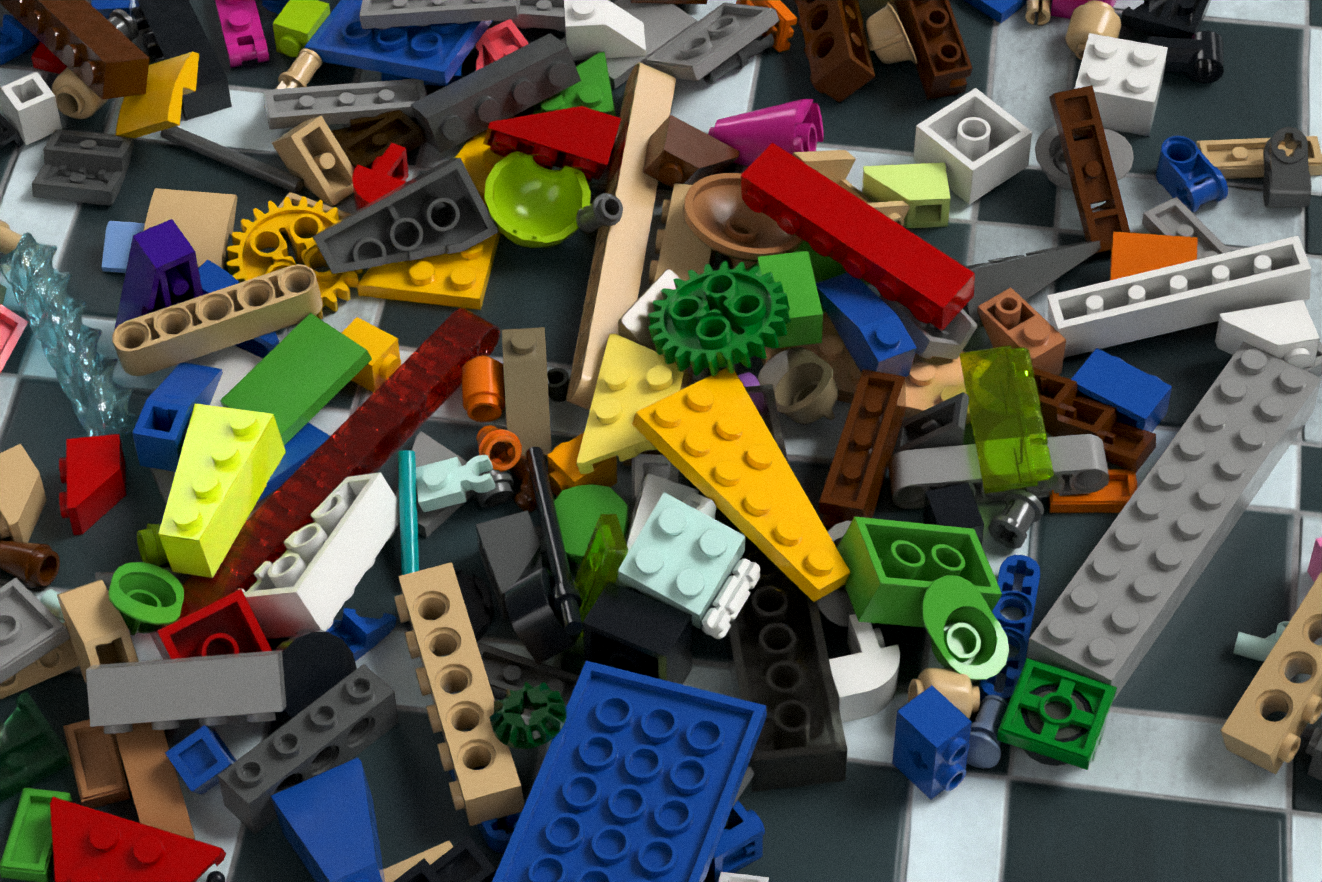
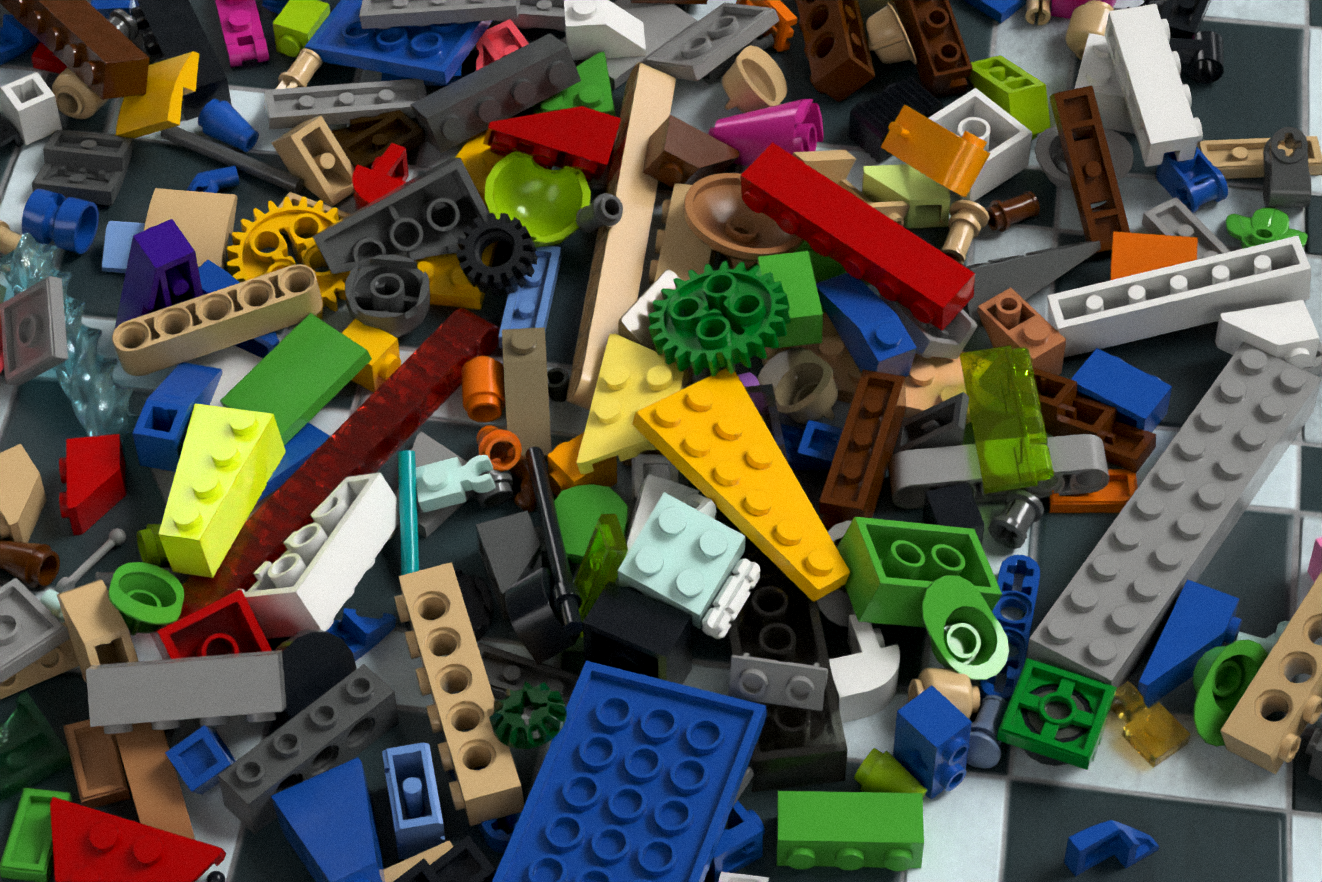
(33, 331): none -> light grey tile
(65, 221): none -> blue wheel
(116, 537): none -> light grey hinge
(214, 180): none -> blue arm
(227, 125): none -> blue cone
(389, 294): none -> dark grey cylinder
(413, 799): none -> medium blue brick
(487, 233): none -> black tyre
(532, 303): none -> medium blue plate
(754, 81): none -> tan piece
(777, 682): none -> light grey hinge
(811, 448): none -> blue slope
(850, 830): none -> bright green brick
(871, 118): none -> black brick
(885, 774): none -> lime cone
(936, 150): none -> light orange door
(964, 225): none -> tan pin
(1012, 211): none -> reddish brown pin
(1013, 91): none -> lime slope
(1105, 840): none -> blue slope
(1149, 731): none -> clear yellow plate
(1152, 84): none -> white brick
(1197, 623): none -> blue slope
(1220, 683): none -> bright green piece
(1263, 227): none -> bright green plate

